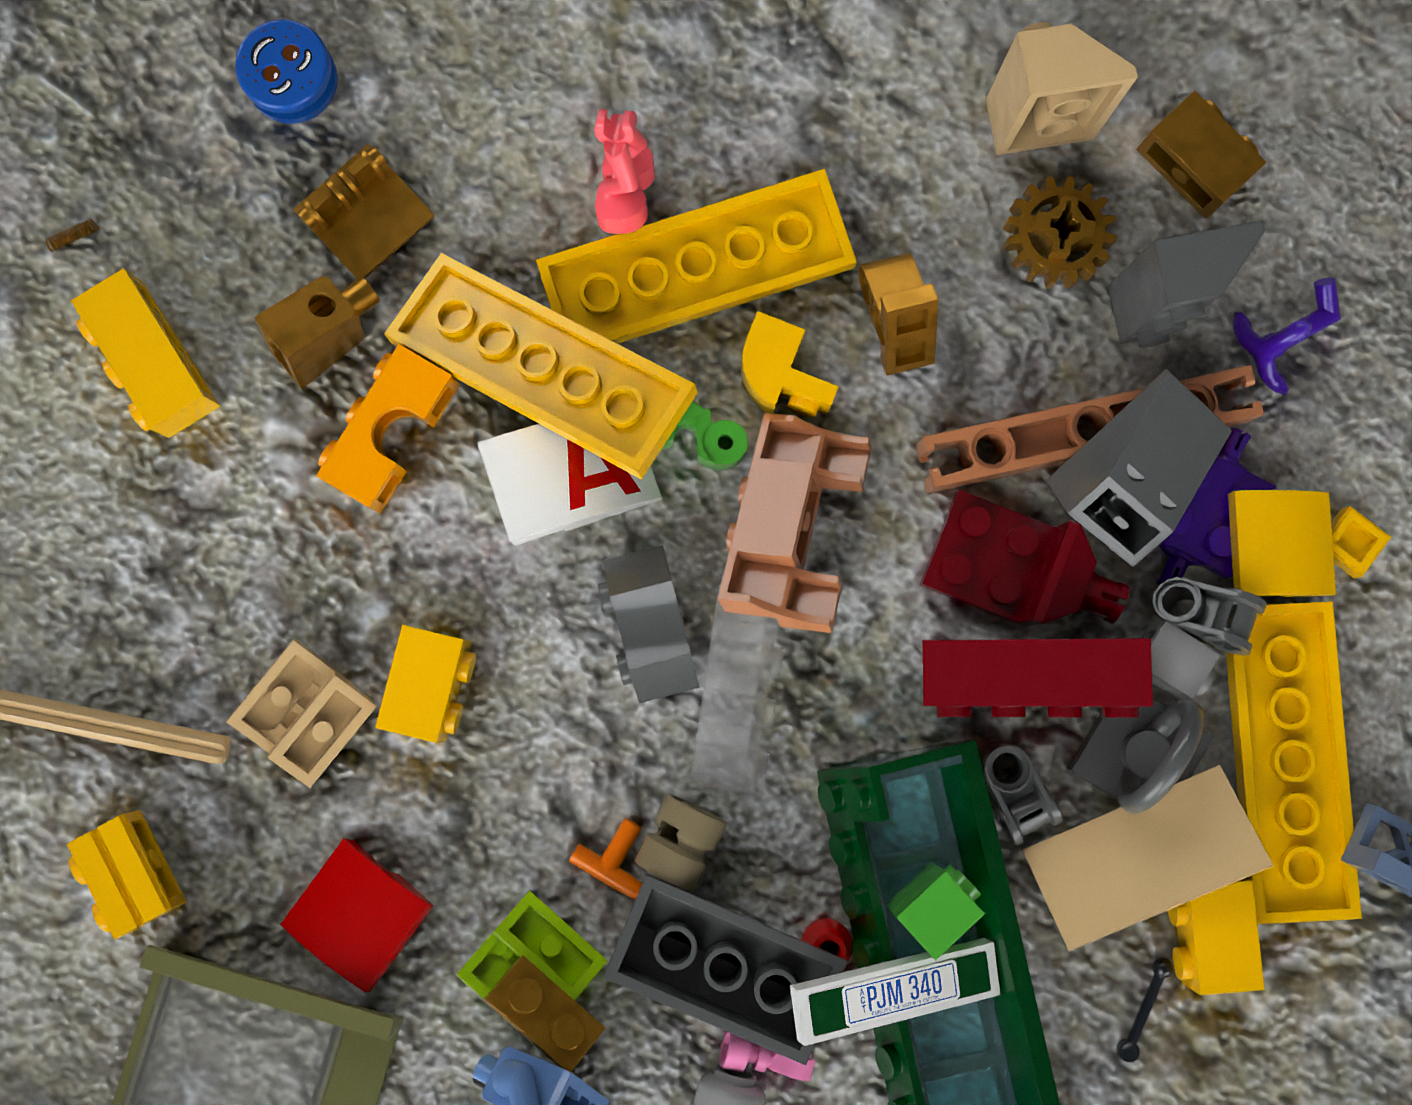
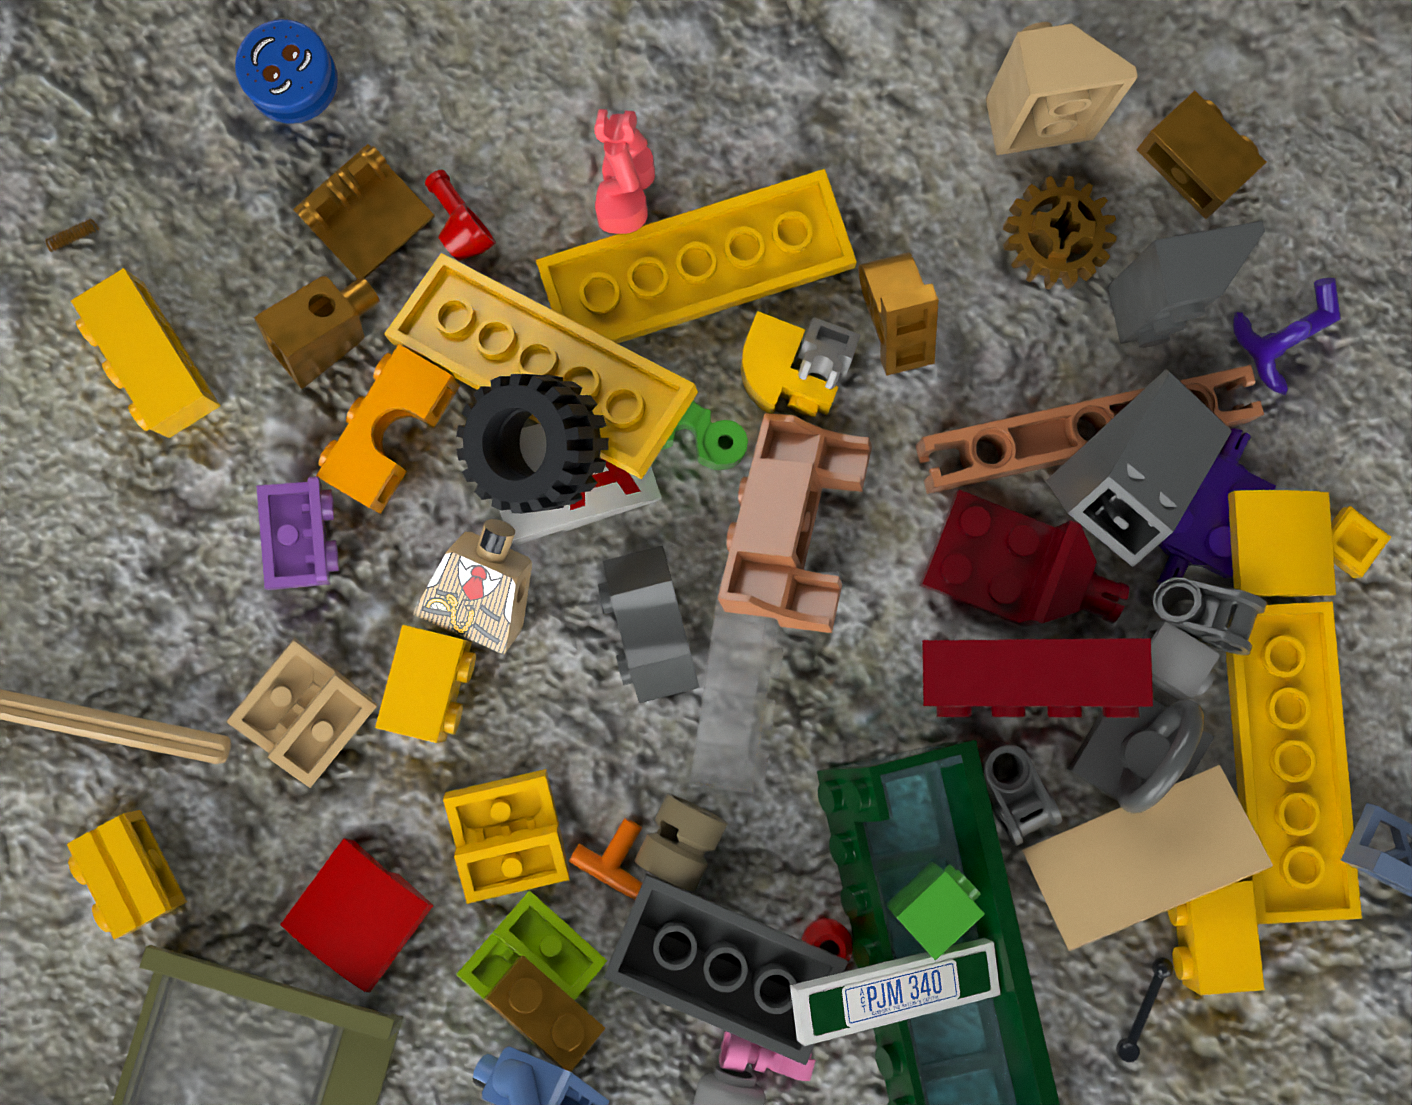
(295, 534): none -> medium lavender bracket
(463, 232): none -> red bar
(480, 588): none -> torso
(494, 449): none -> black tyre
(506, 836): none -> yellow slope
(827, 351): none -> light grey plate

